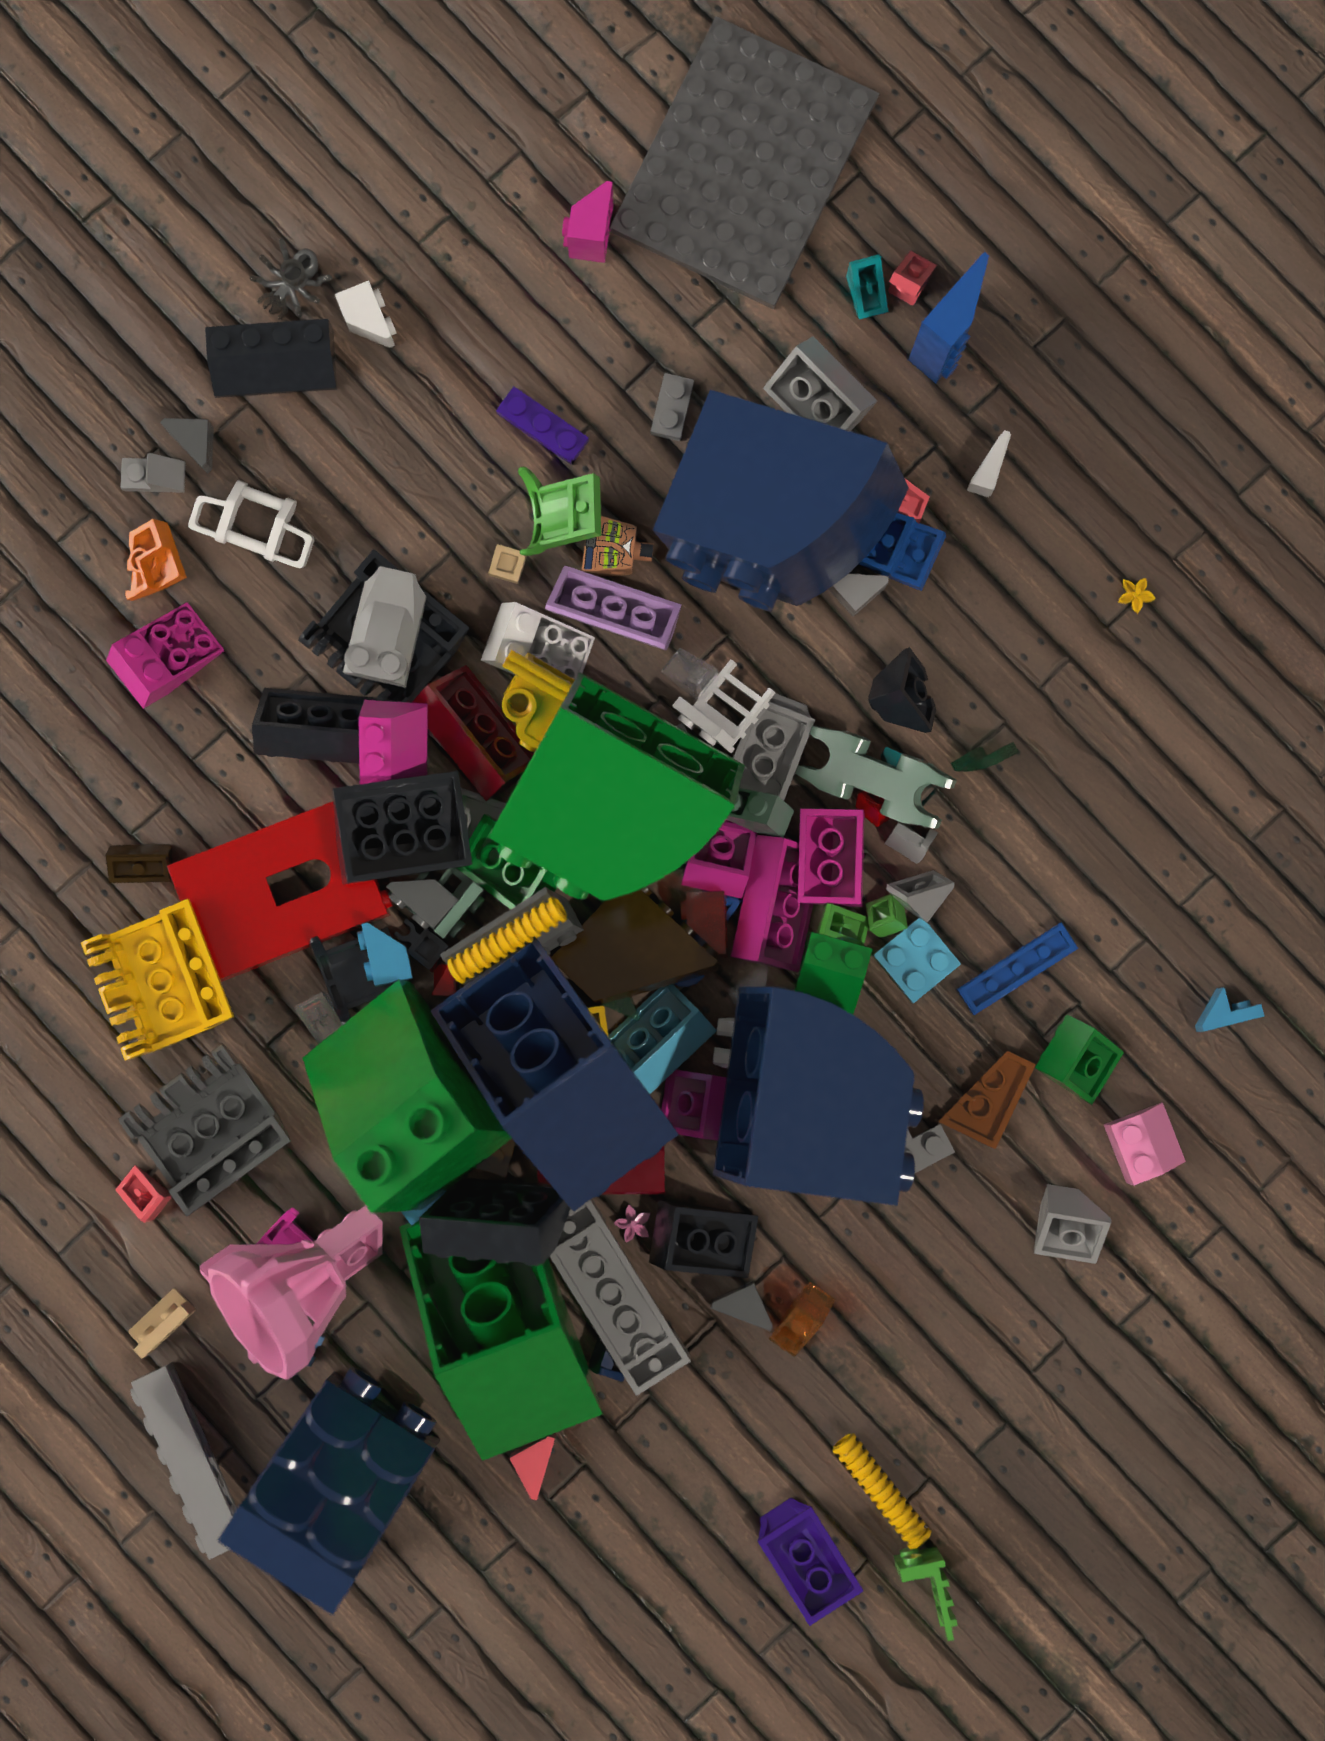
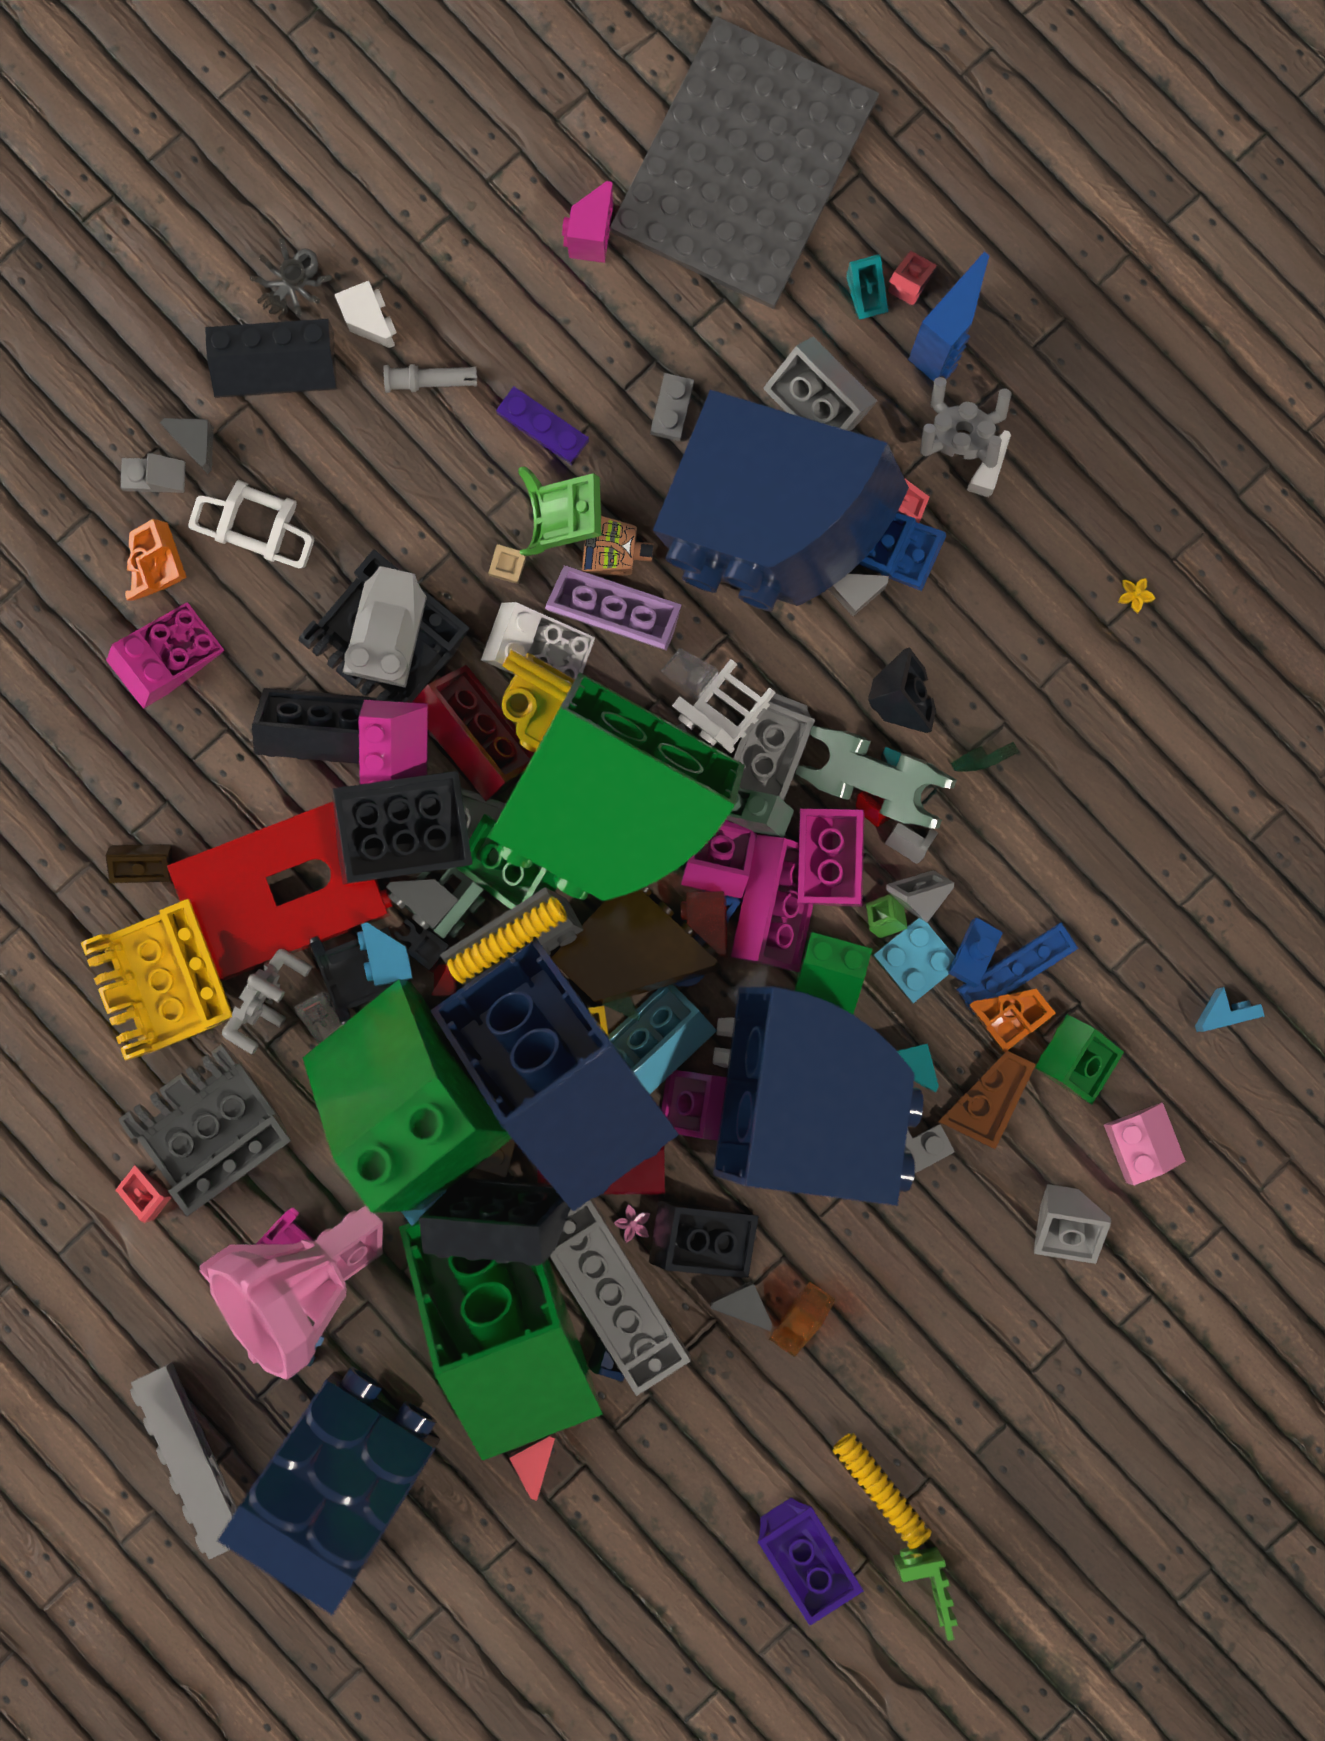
(160, 1322): tan bracket -> none
(259, 987): none -> light grey plate
(413, 378): none -> light grey pin
(843, 924): bright green slope -> none
(921, 1063): none -> teal slope
(944, 435): none -> light grey plate
(975, 952): none -> blue tile
(1012, 1016): none -> orange slope

